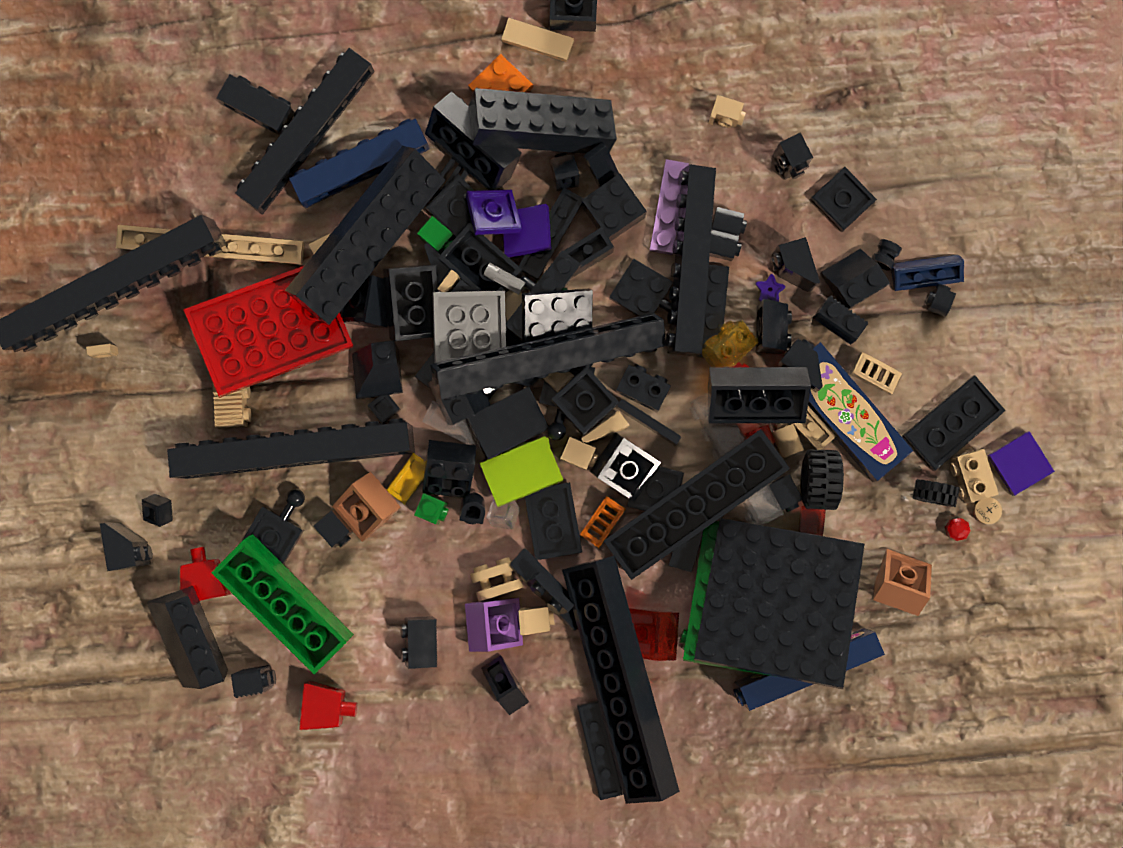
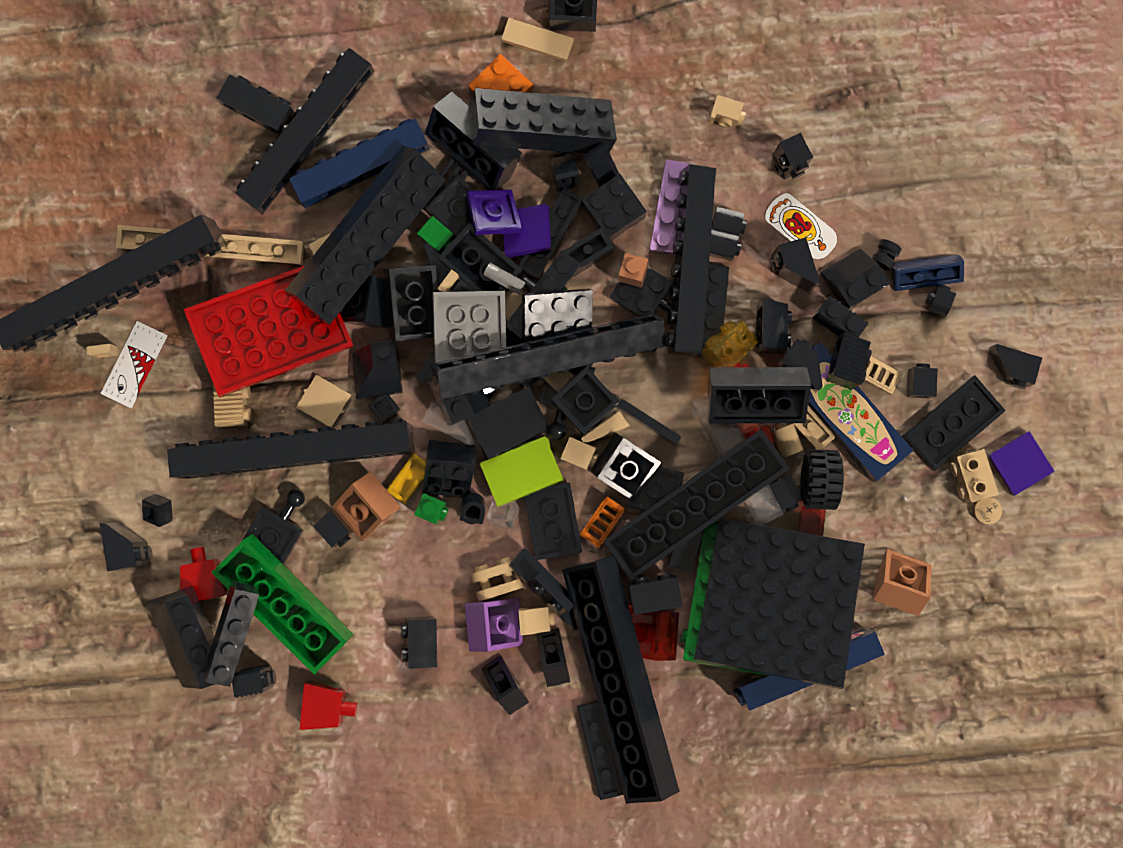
(134, 364): none -> white sticker
(230, 633): none -> black brick
(324, 401): none -> tan piece
(553, 657): none -> black slope
(633, 270): none -> nougat brick
(643, 388): black brick -> none
(654, 593): none -> black slope
(764, 285): dark purple plate -> none
(797, 222): none -> sticker
(843, 199): black tile -> none
(849, 361): none -> black brick
(922, 381): none -> black brick
(935, 493): black tyre -> none
(957, 529): red tile -> none
(1016, 365): none -> black slope

